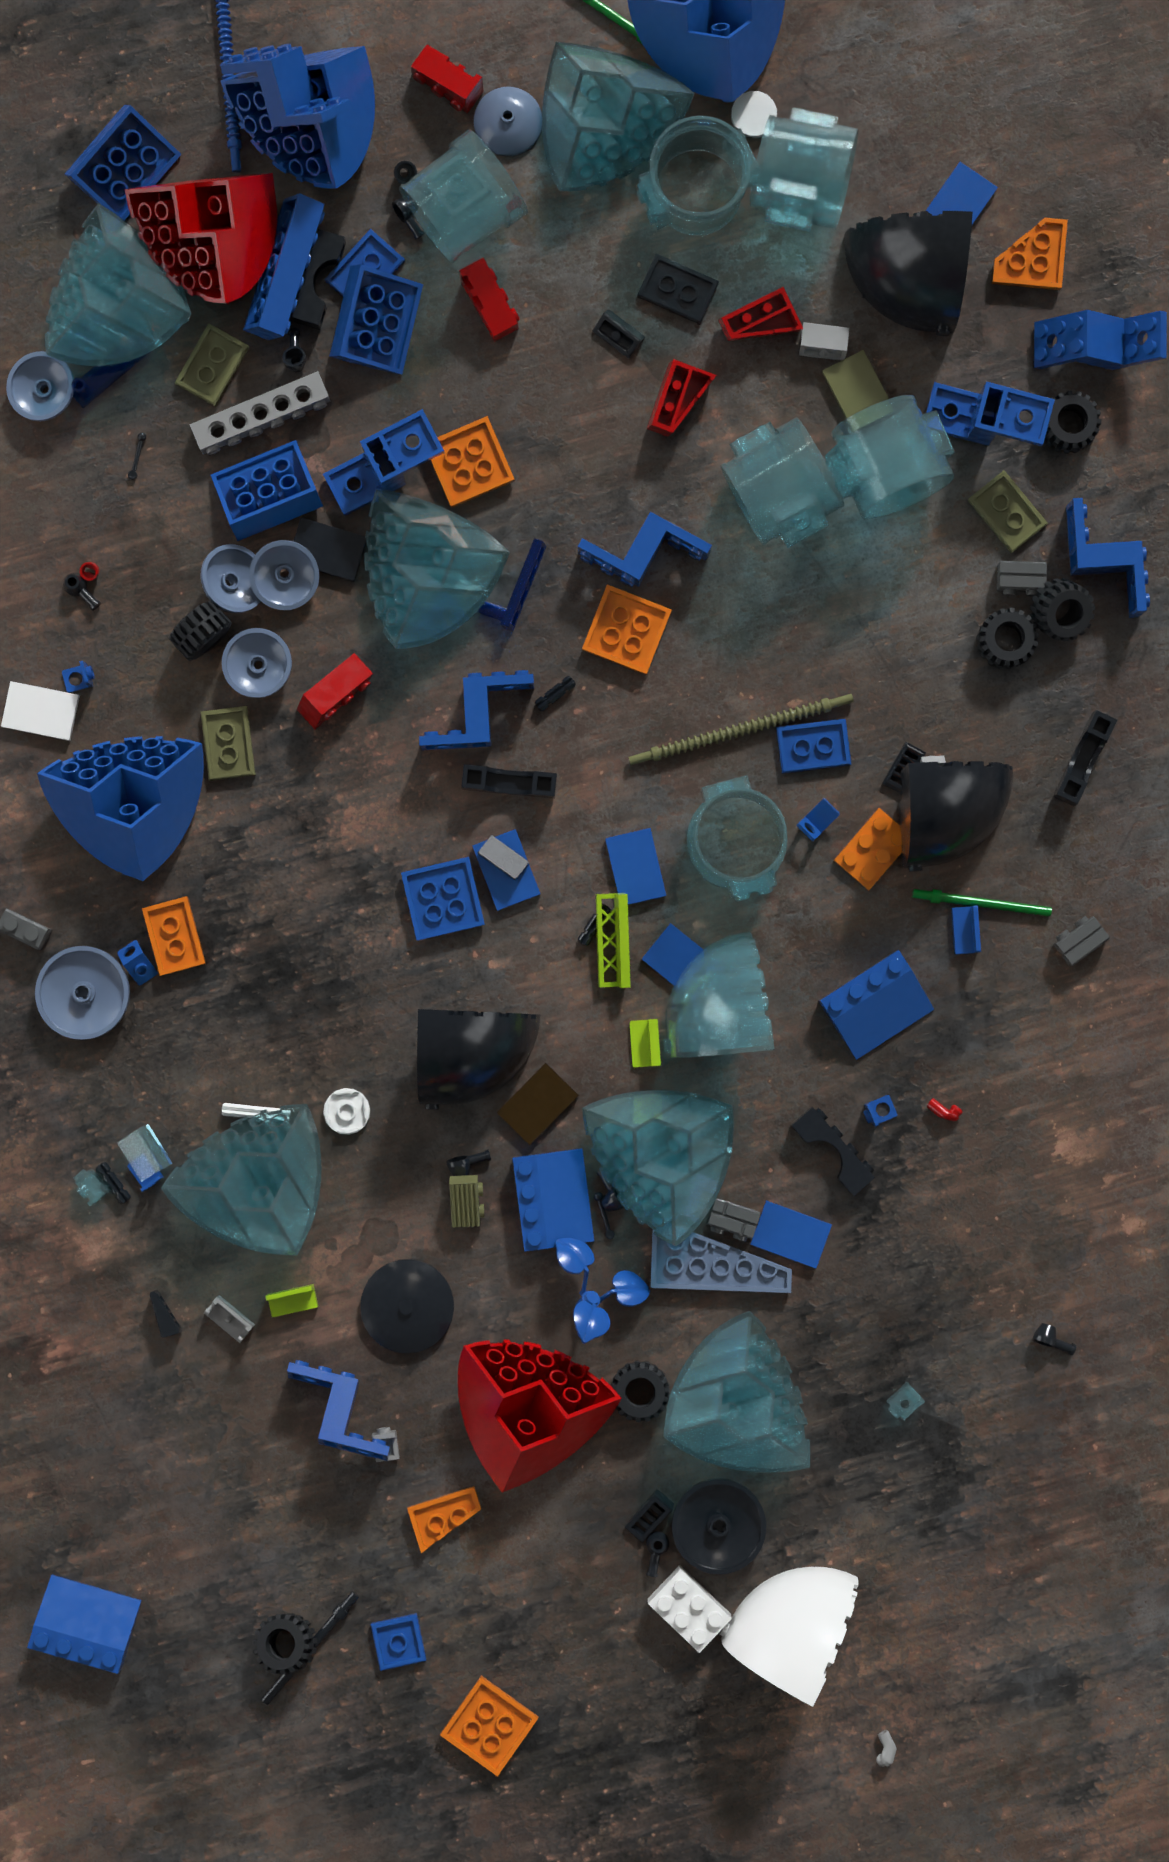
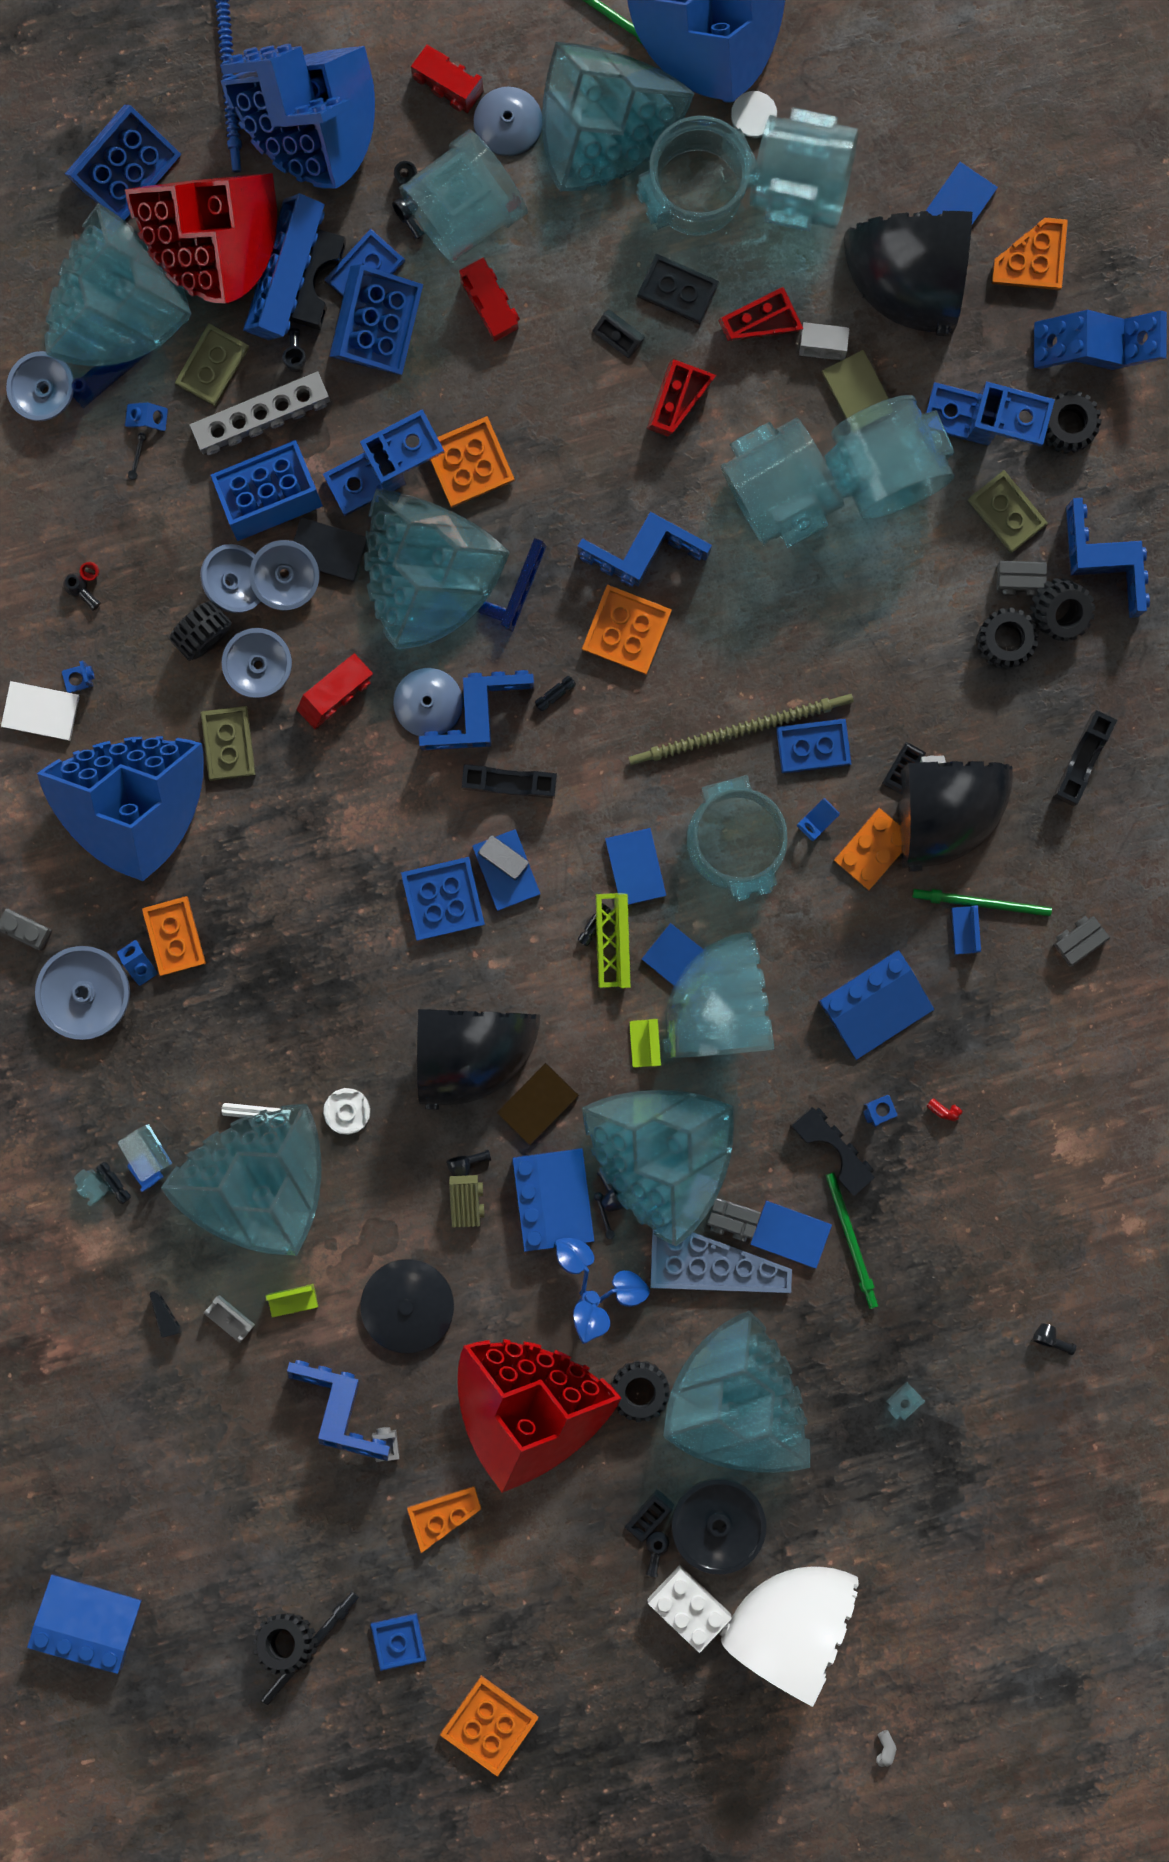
(142, 415): none -> blue bracket
(437, 716): none -> sand blue dish
(866, 1284): none -> green bar

